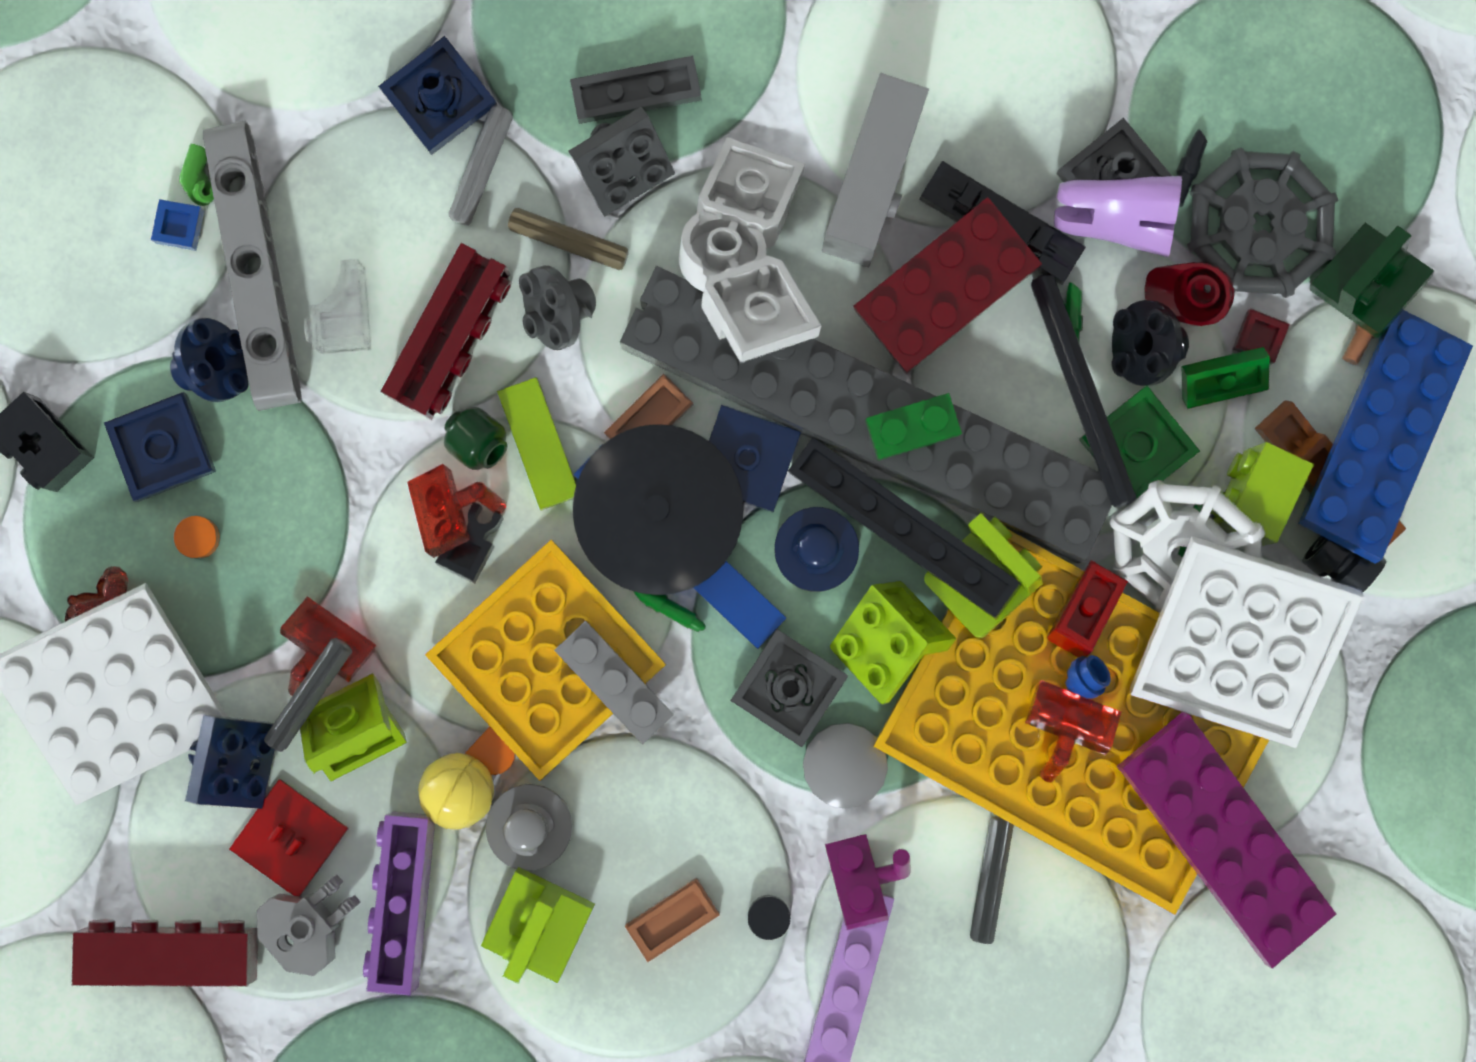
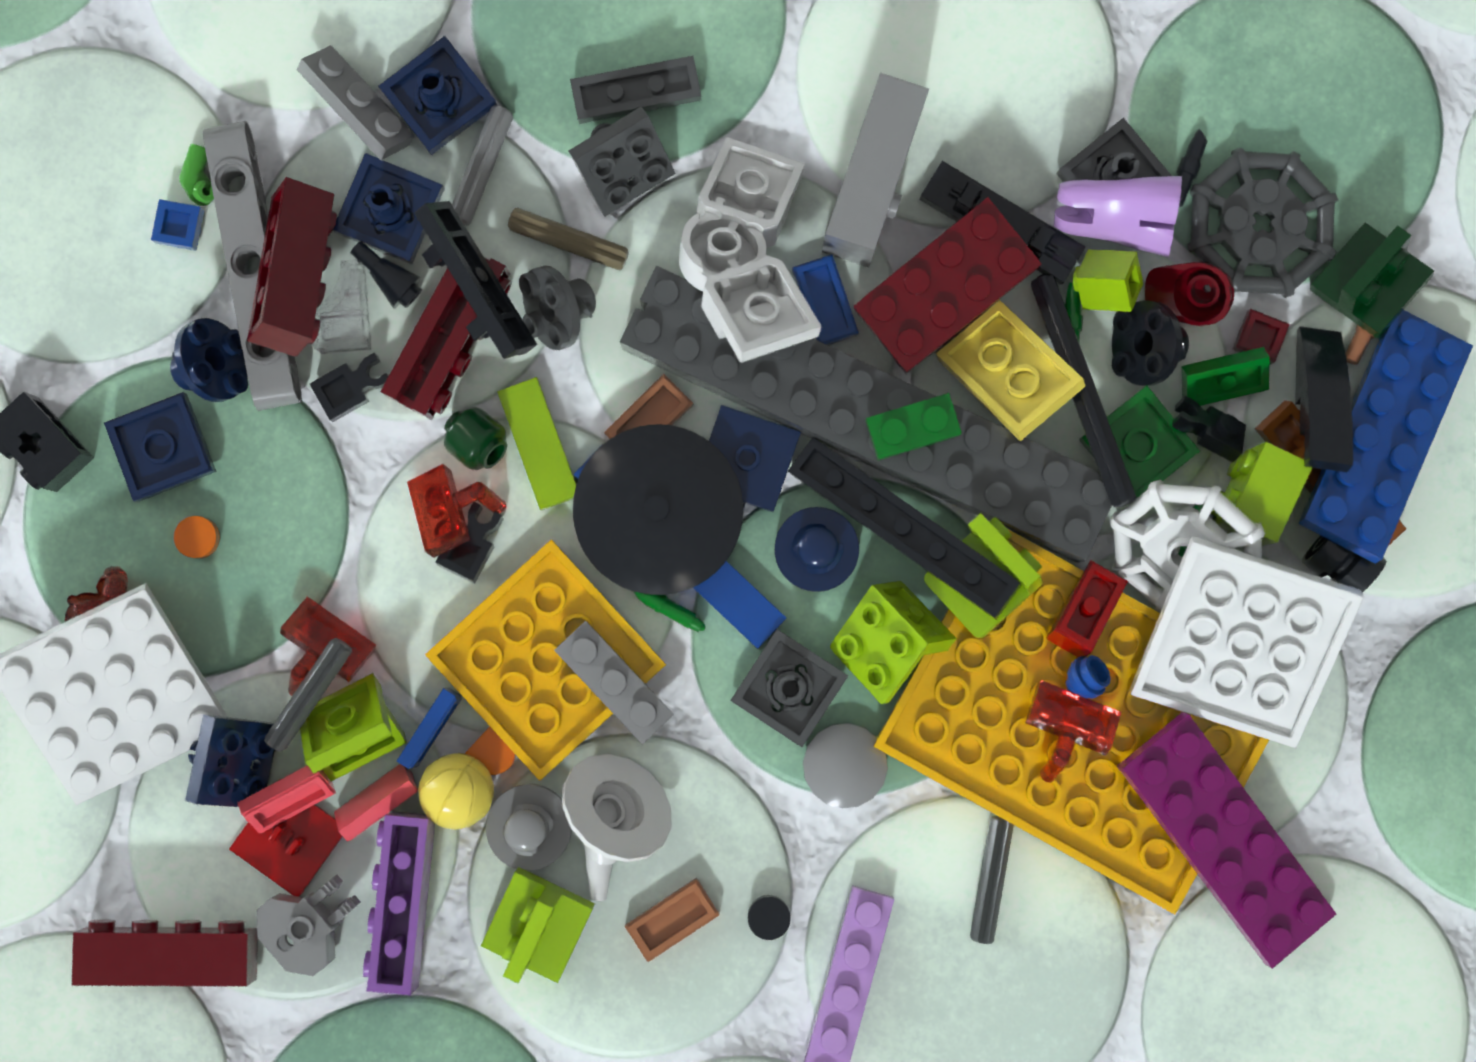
(285, 798): none -> coral tile
(292, 268): none -> dark red brick
(345, 389): none -> black plate
(355, 102): none -> light grey plate
(375, 802): none -> coral tile
(376, 185): none -> dark blue plate
(394, 281): none -> black cone
(429, 728): none -> blue tile
(459, 252): none -> black hinge
(615, 813): none -> white piece
(827, 299): none -> blue tile
(859, 880): magenta plate -> none
(1010, 370): none -> light yellow plate
(1108, 280): none -> lime brick
(1215, 429): none -> black plate
(1324, 399): none -> black slope

